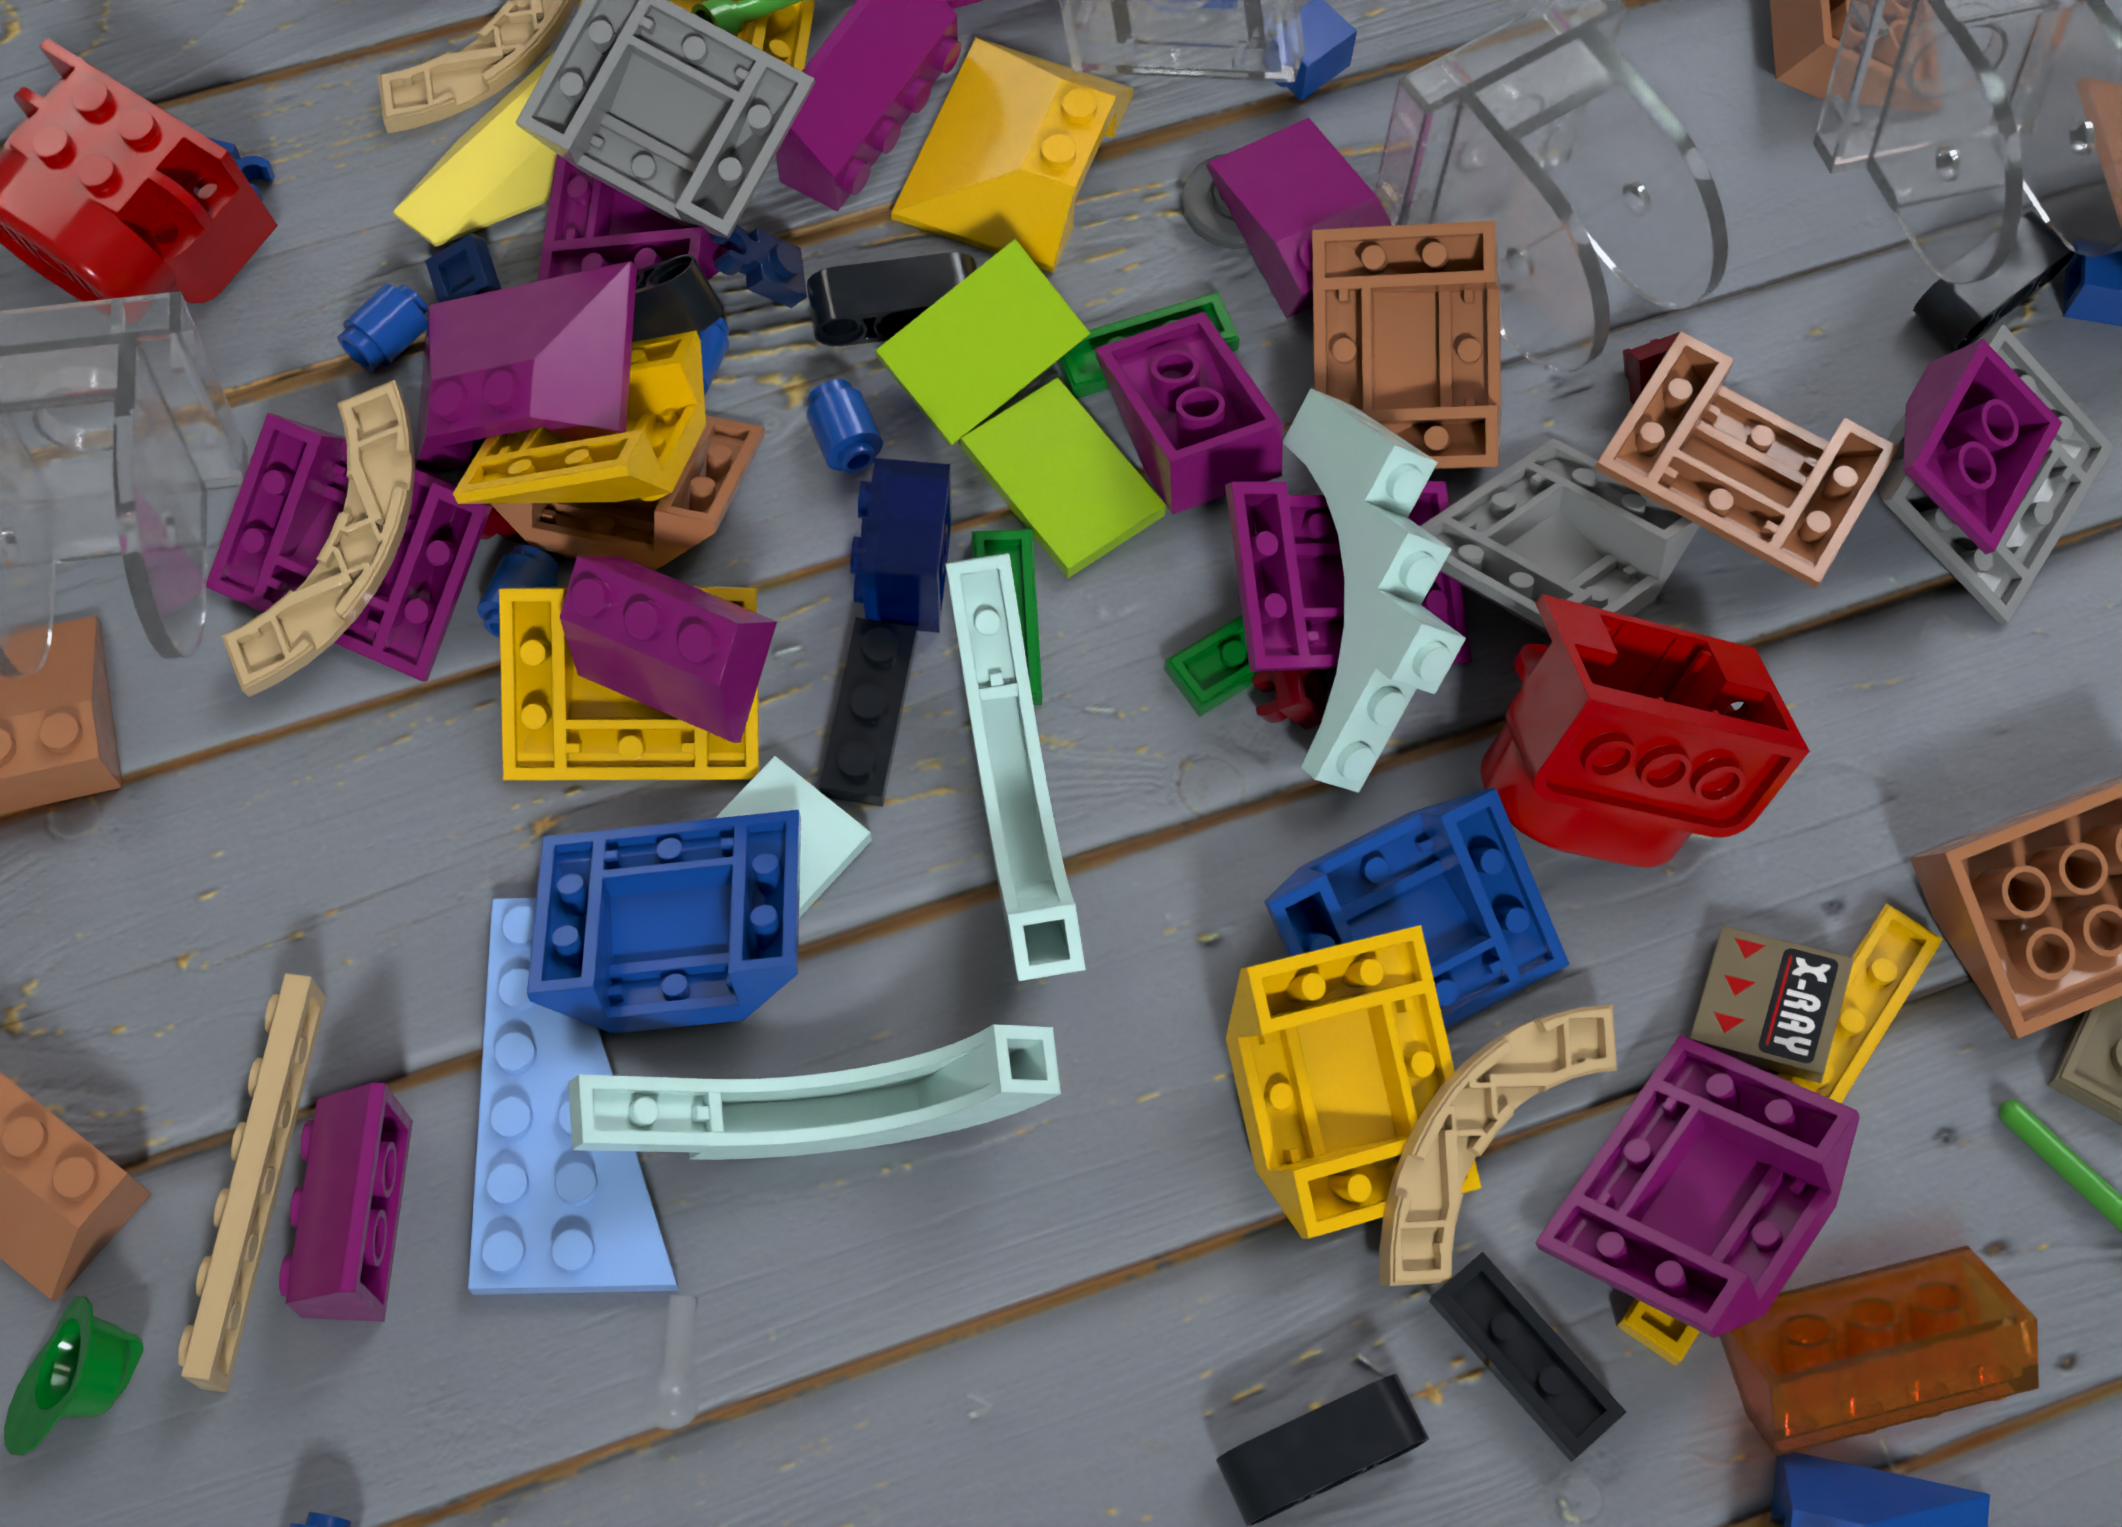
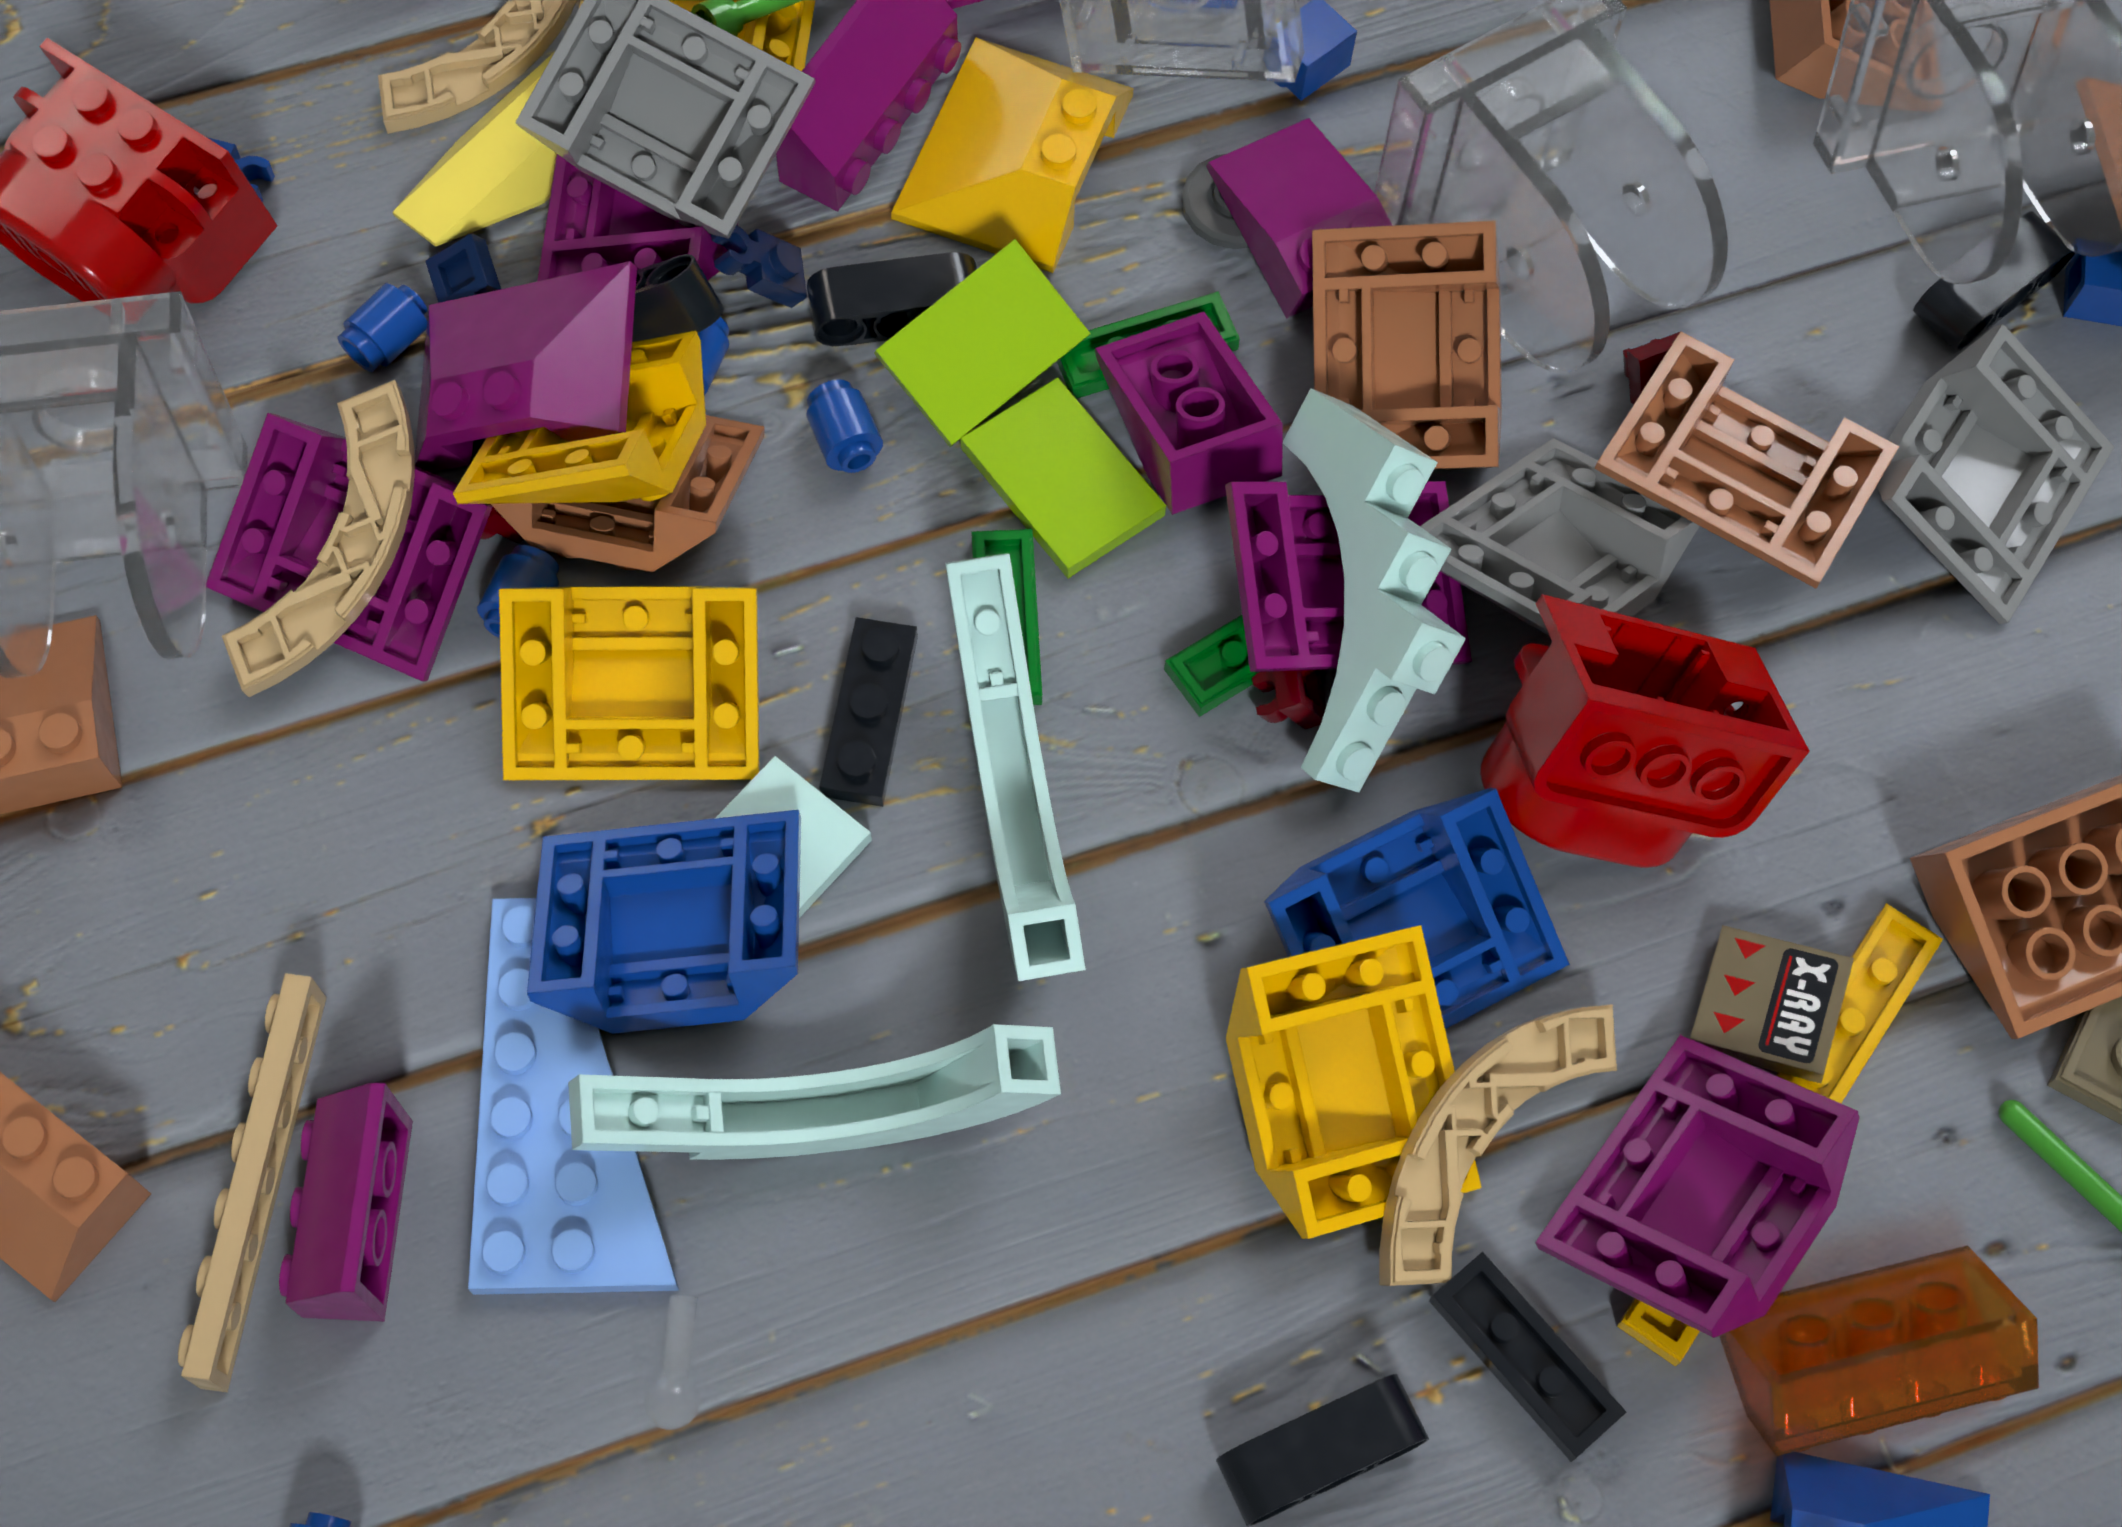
(72, 1376): green piece -> none
(665, 643): magenta slope -> none
(903, 543): clear blue brick -> none
(1976, 440): magenta slope -> none

